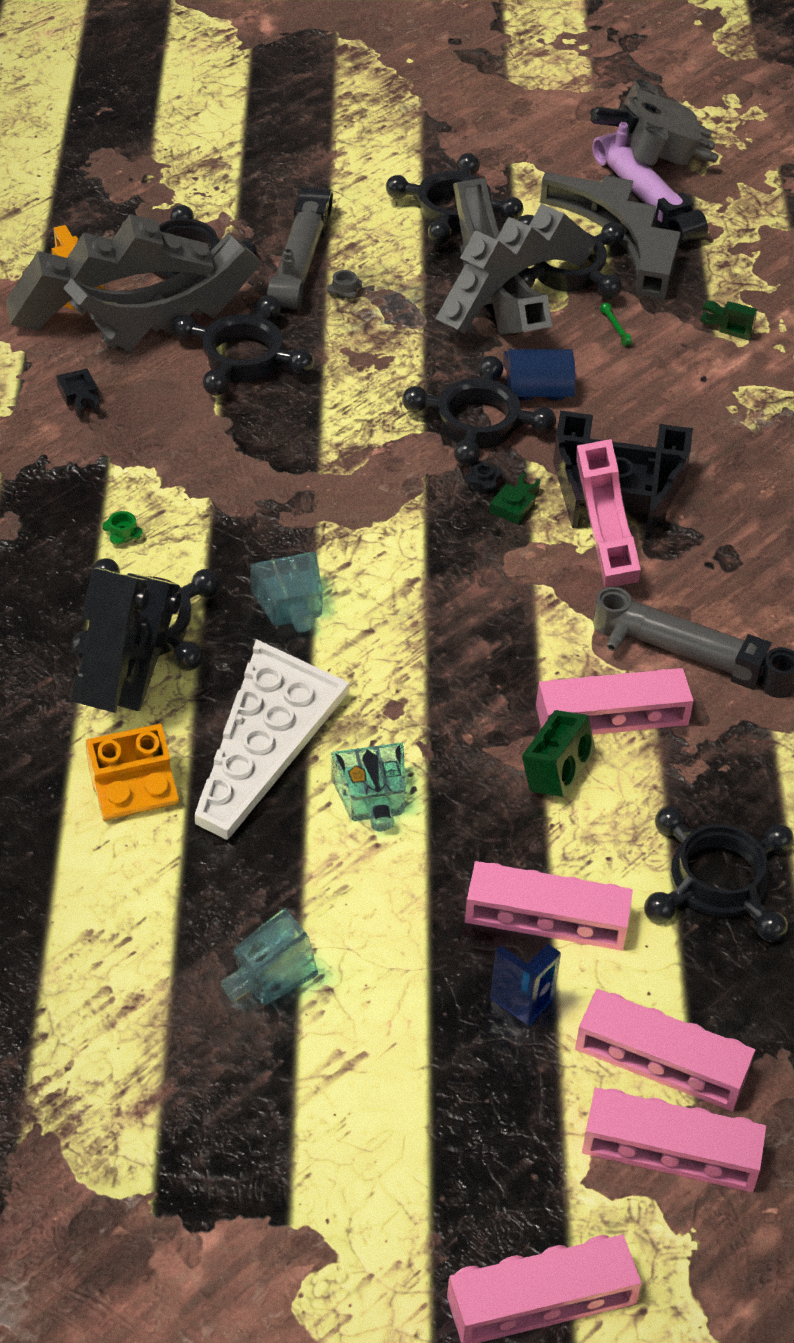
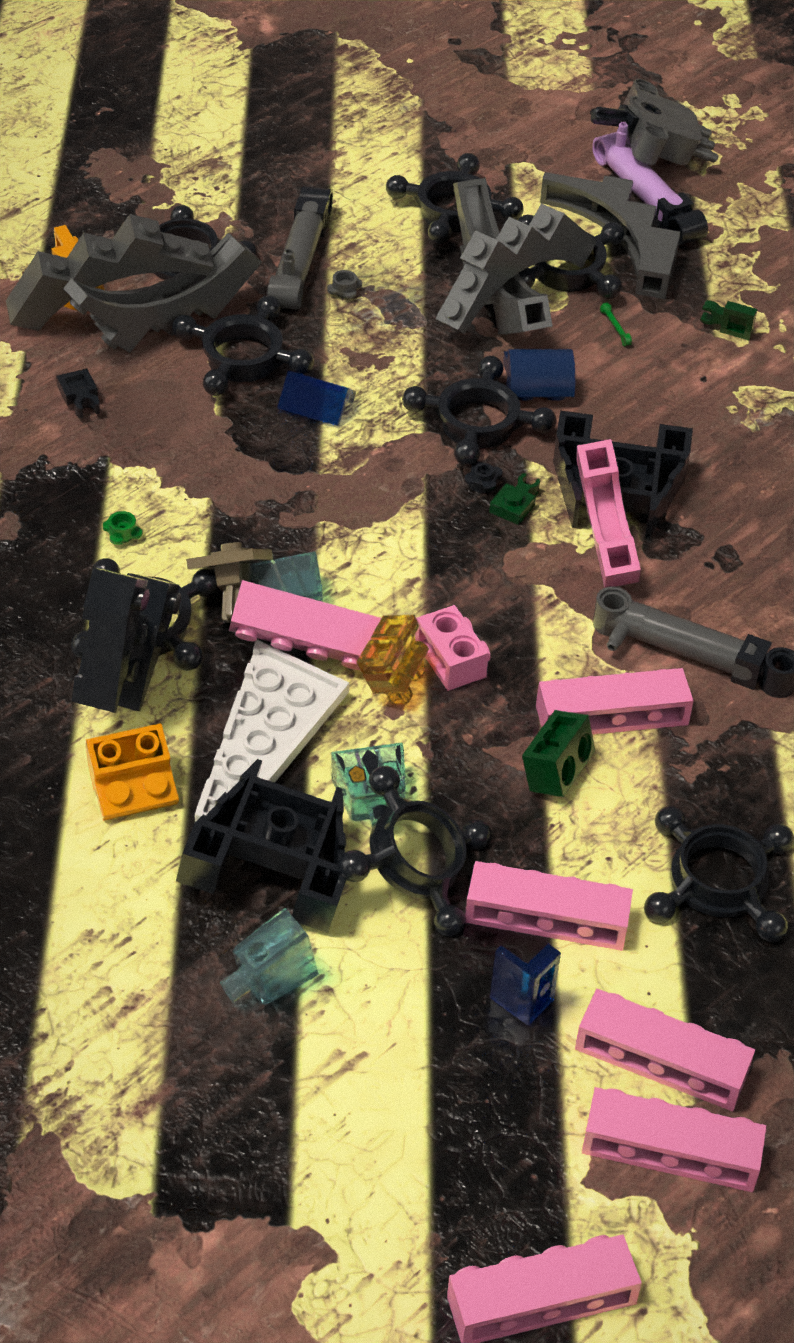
(230, 567): none -> dark tan piece
(276, 831): none -> black wedge
(301, 624): none -> bright pink brick
(314, 398): none -> clear blue panel
(387, 859): none -> black piece
(393, 658): none -> clear yellow hips
(453, 647): none -> bright pink brick

